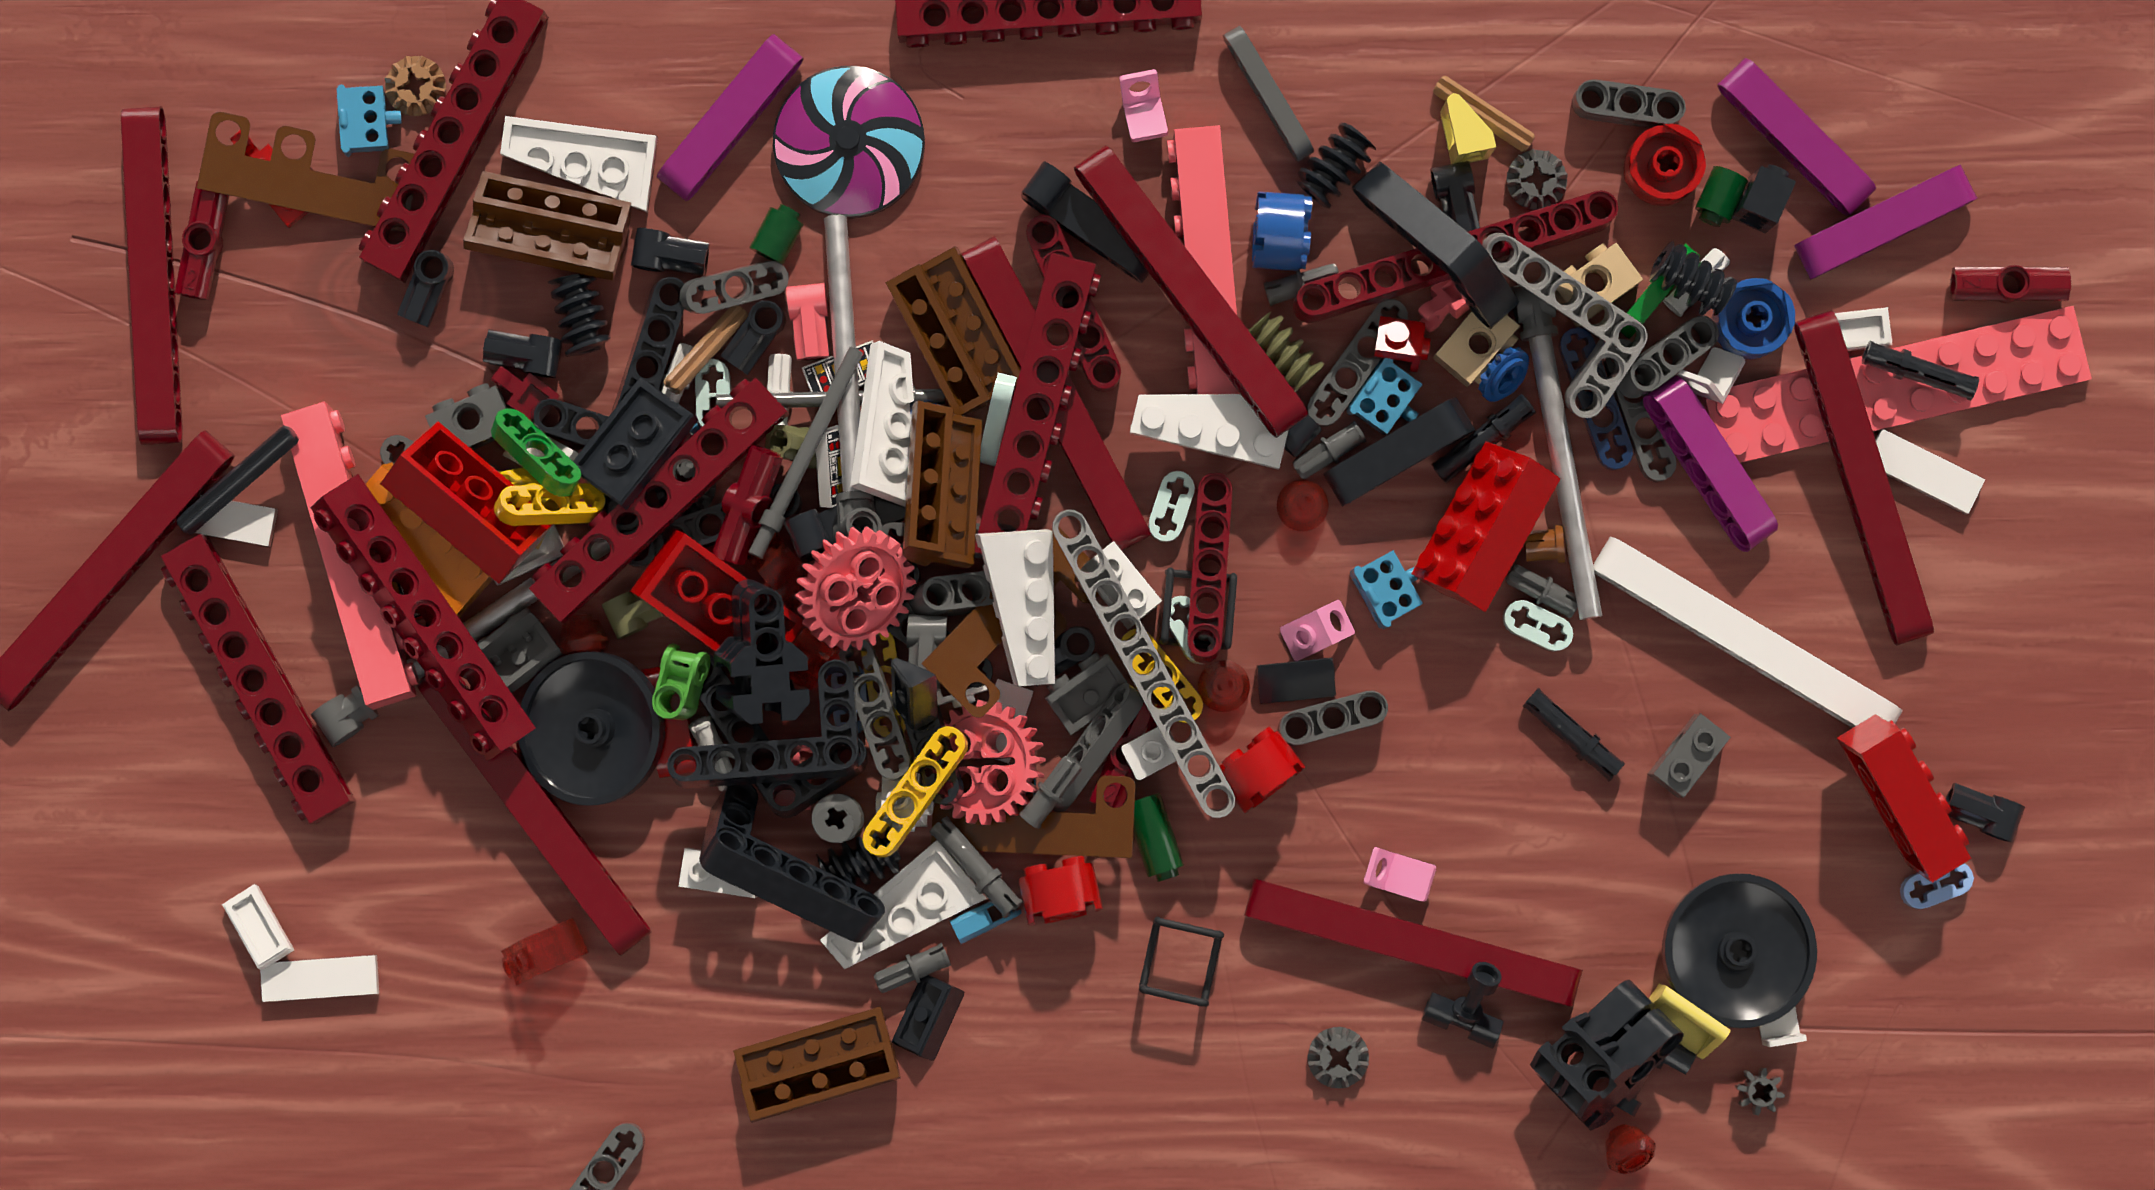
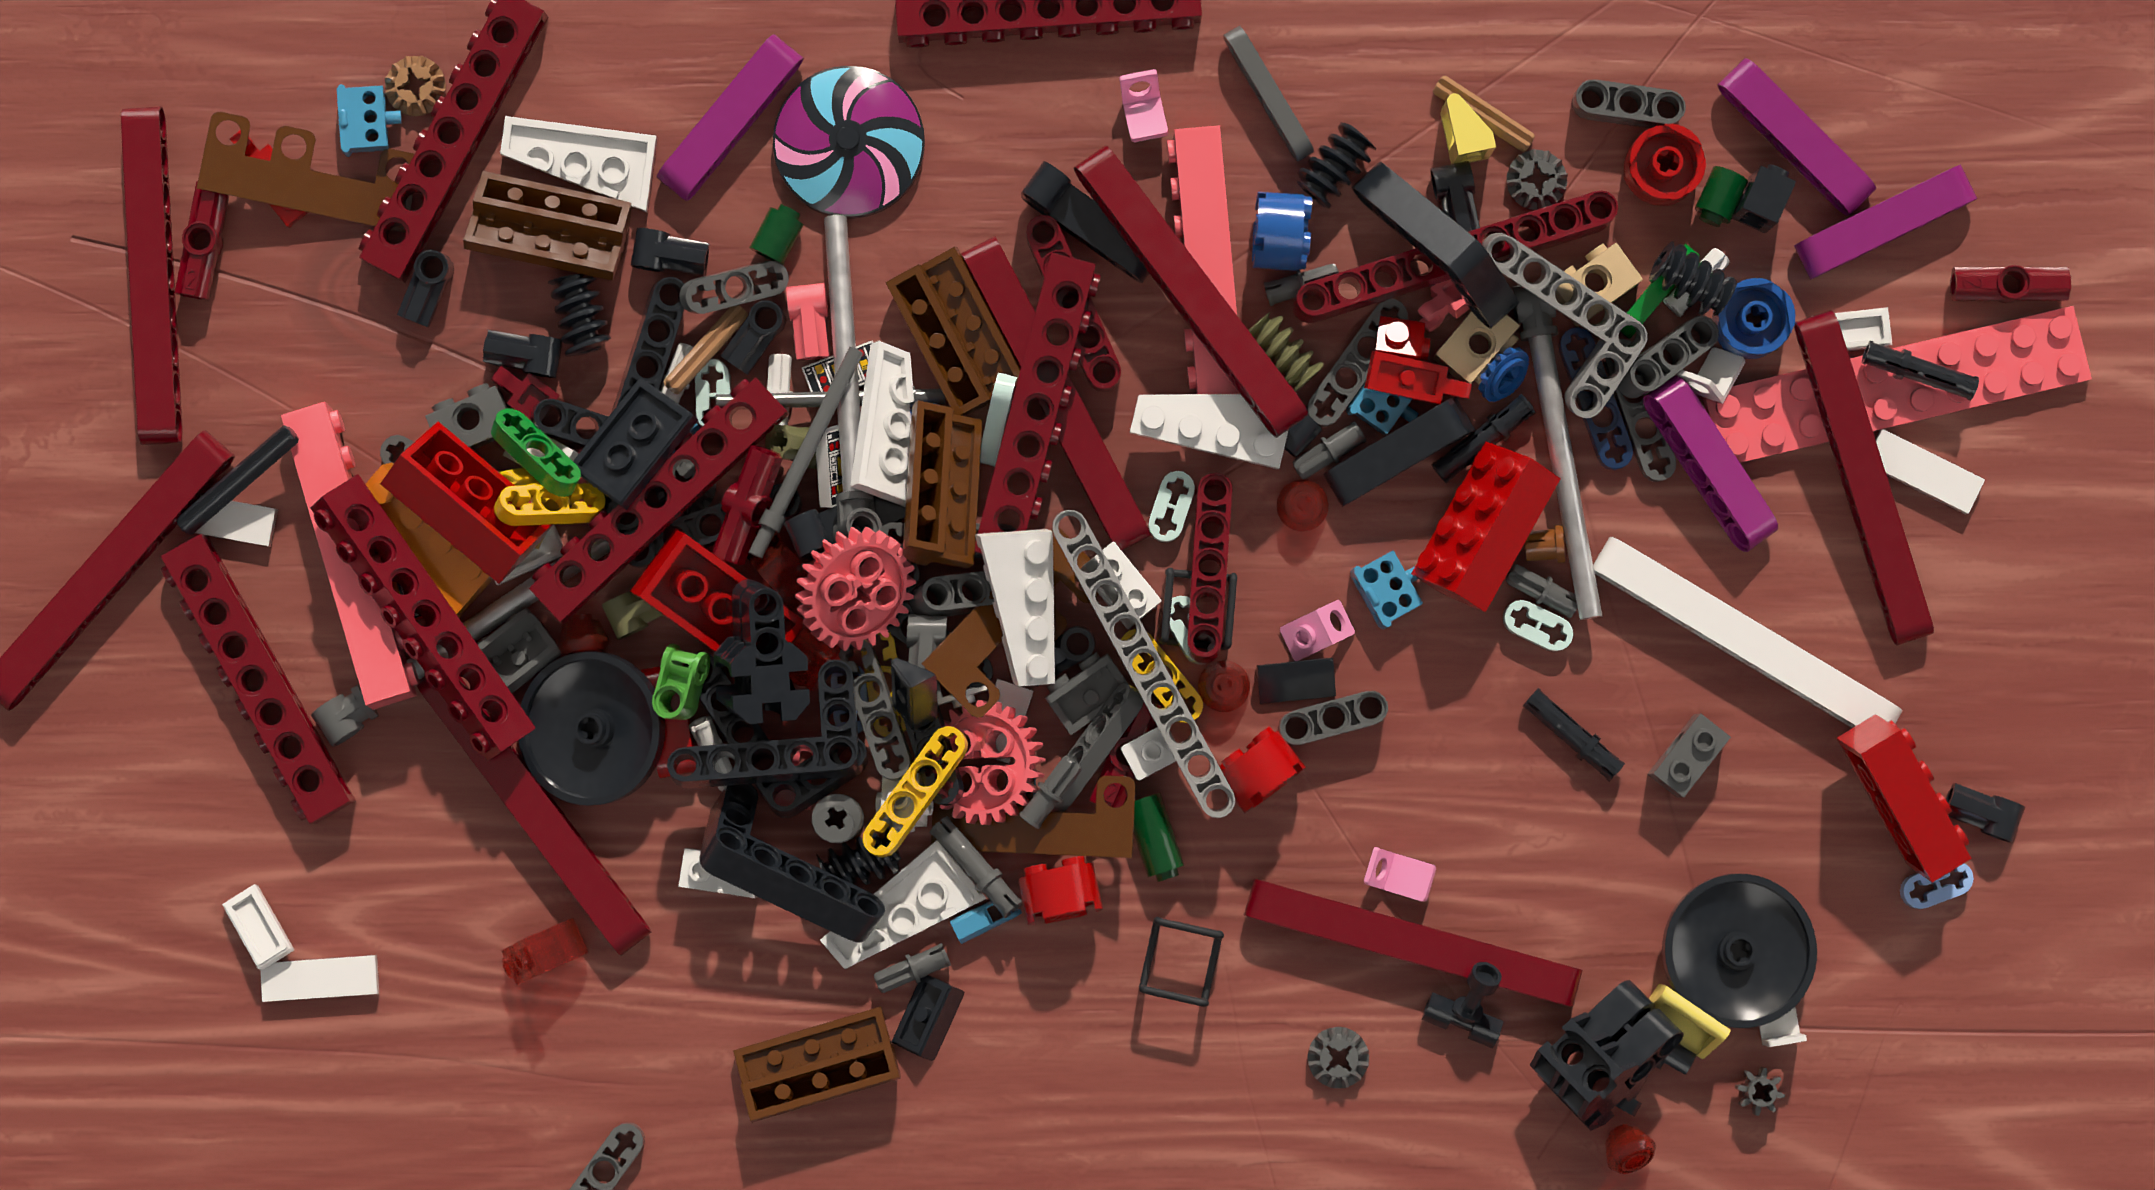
(1412, 378): none -> red plate

